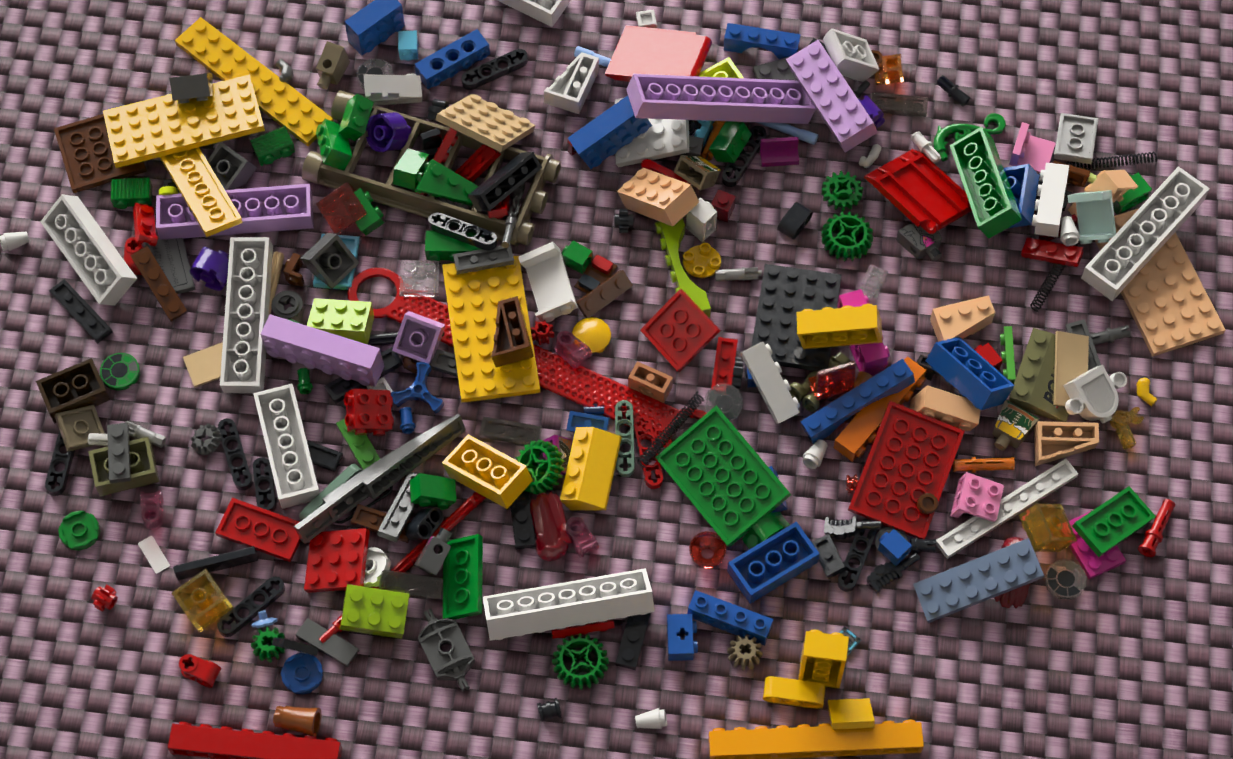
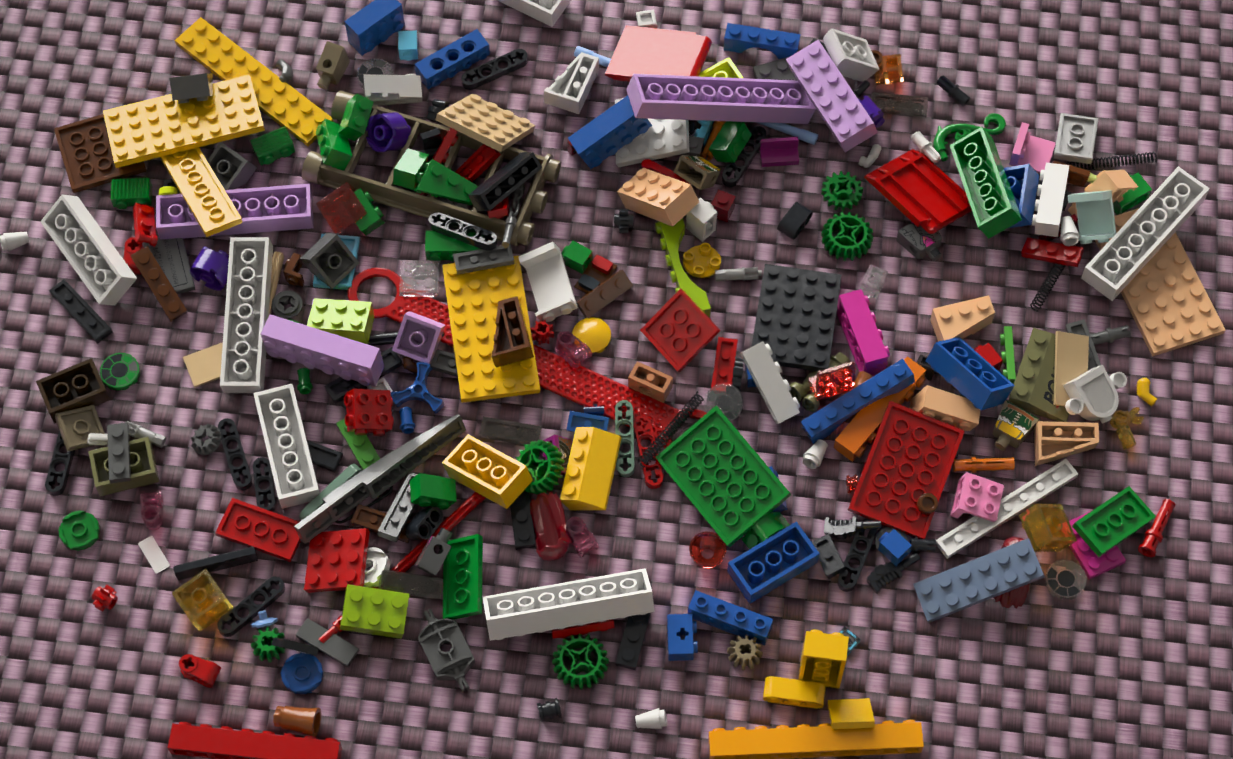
(839, 326): yellow brick -> none

